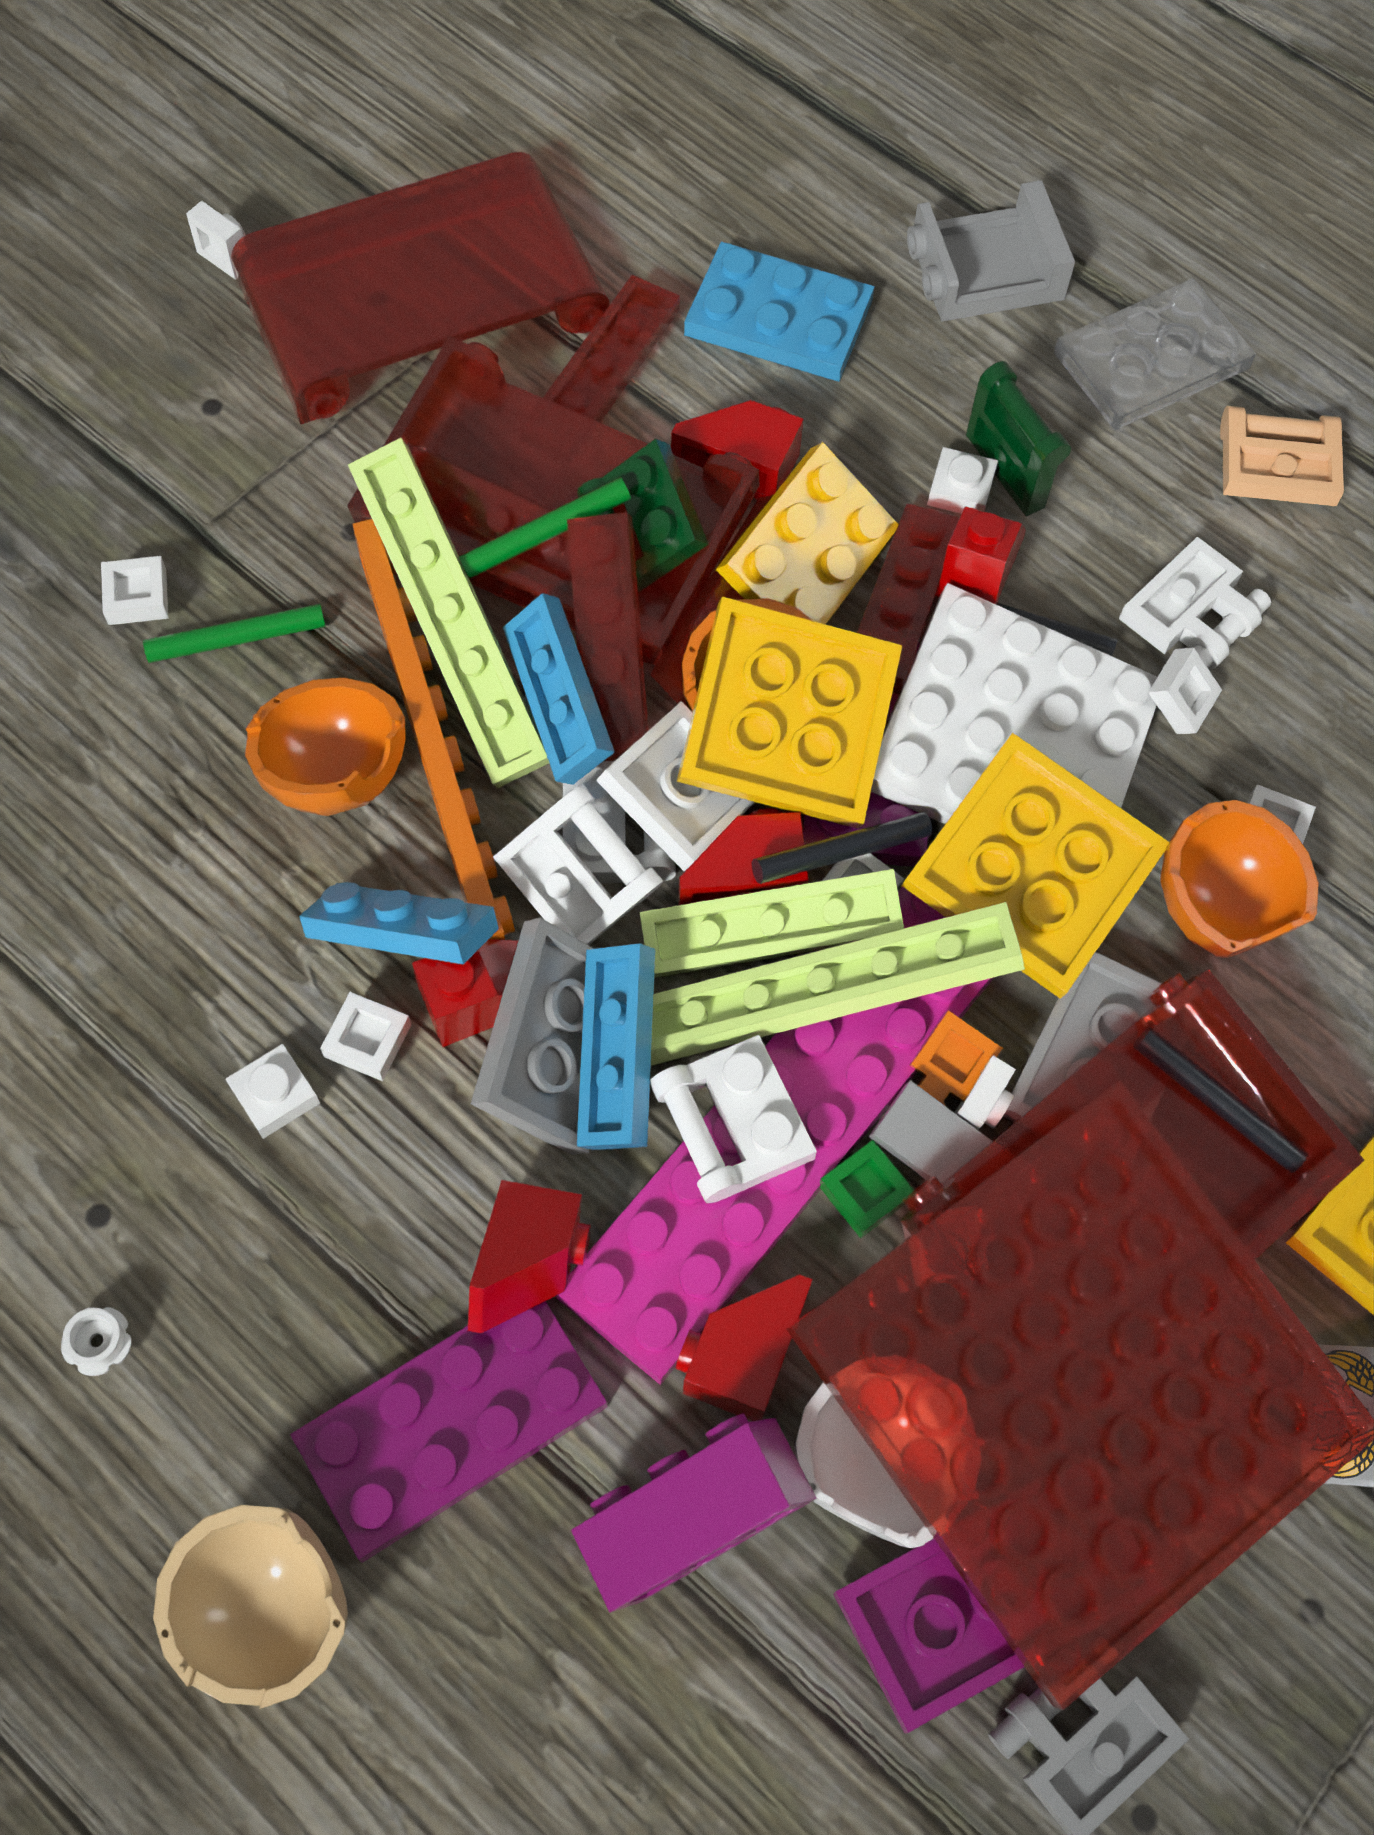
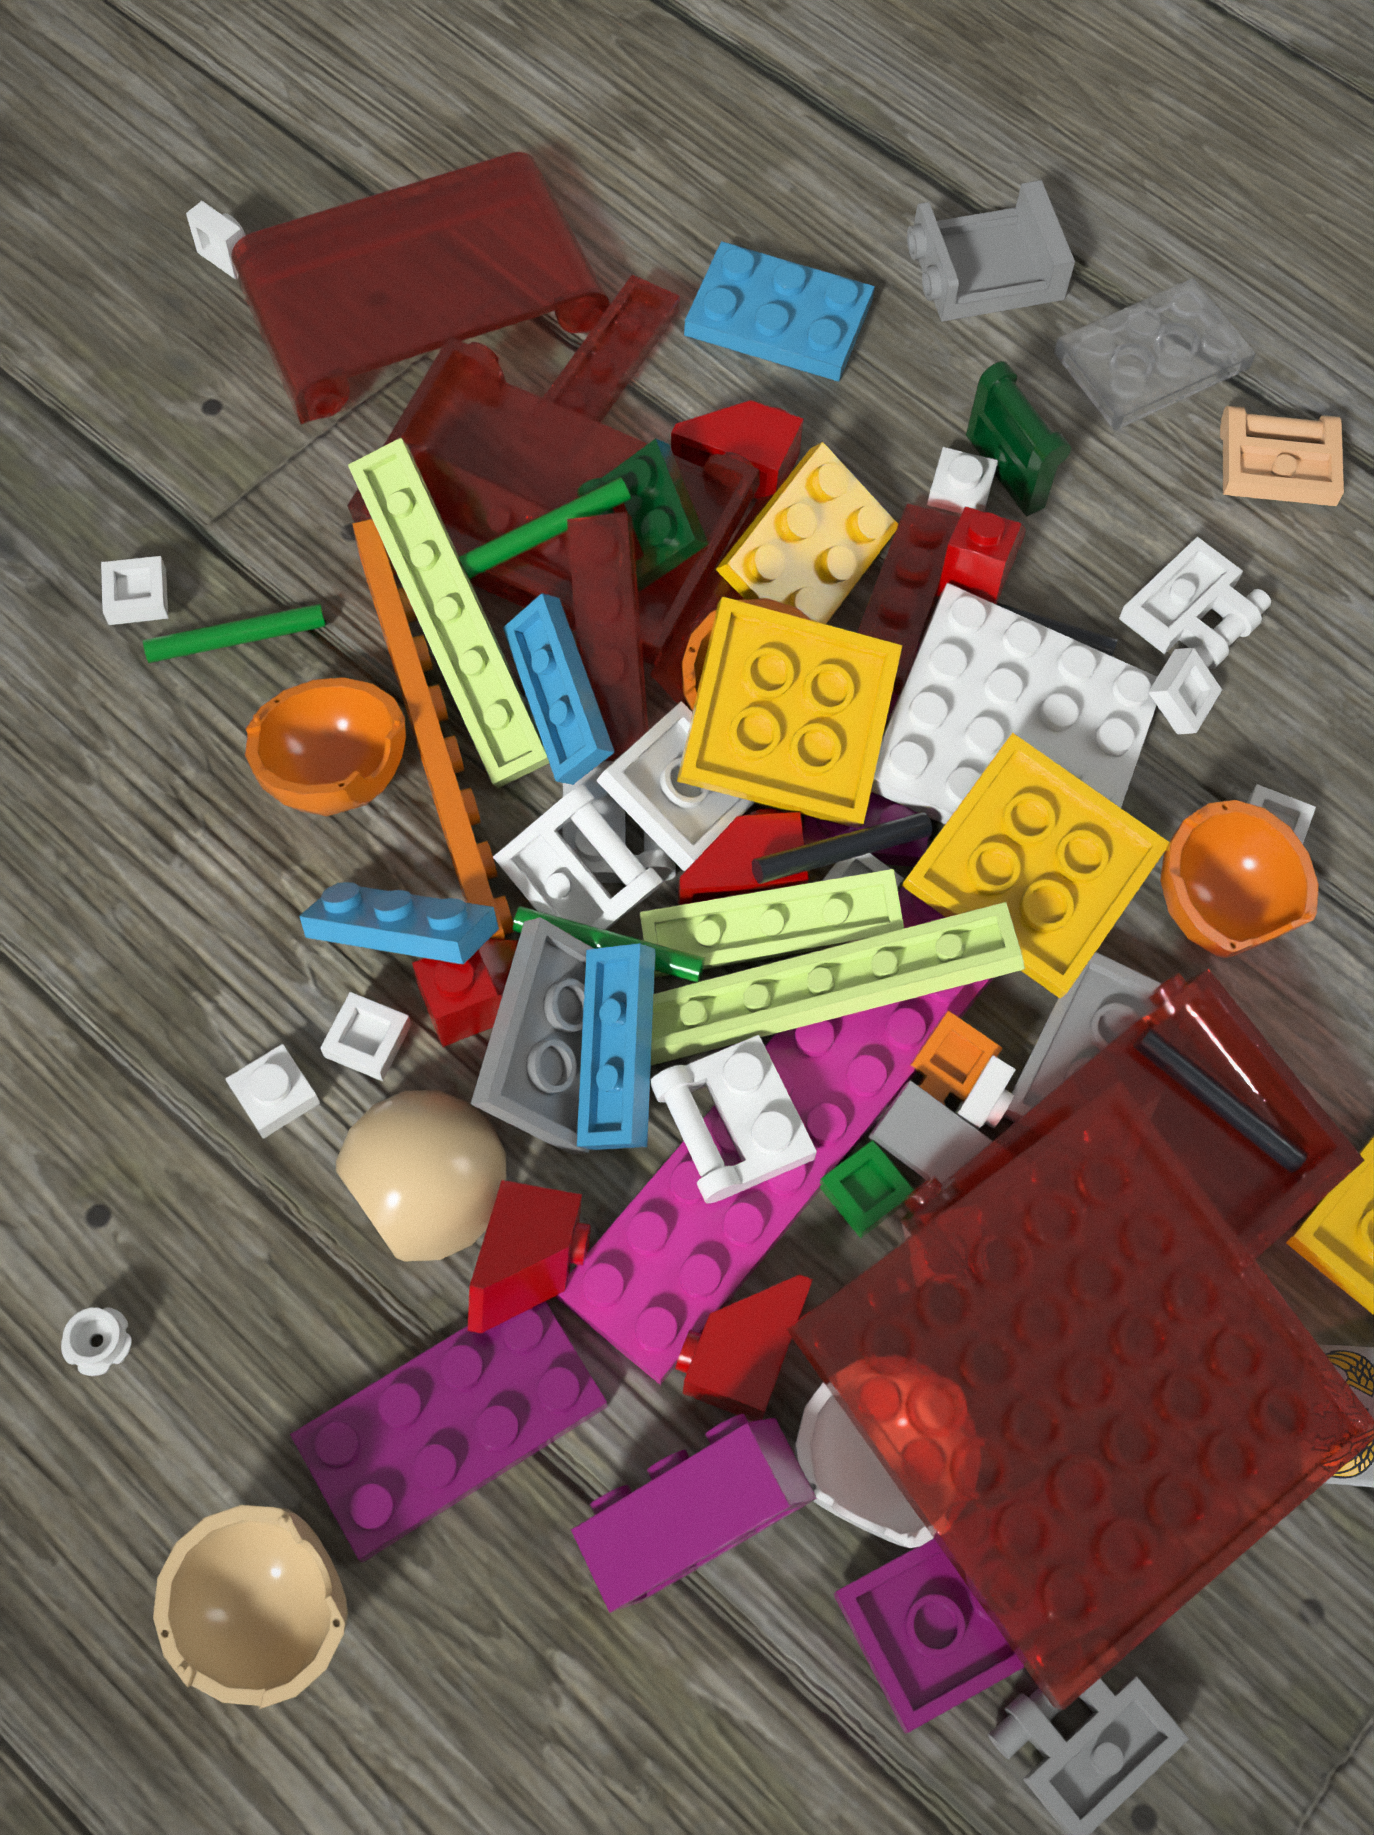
(424, 1172): none -> tan cylinder
(666, 959): none -> green bar

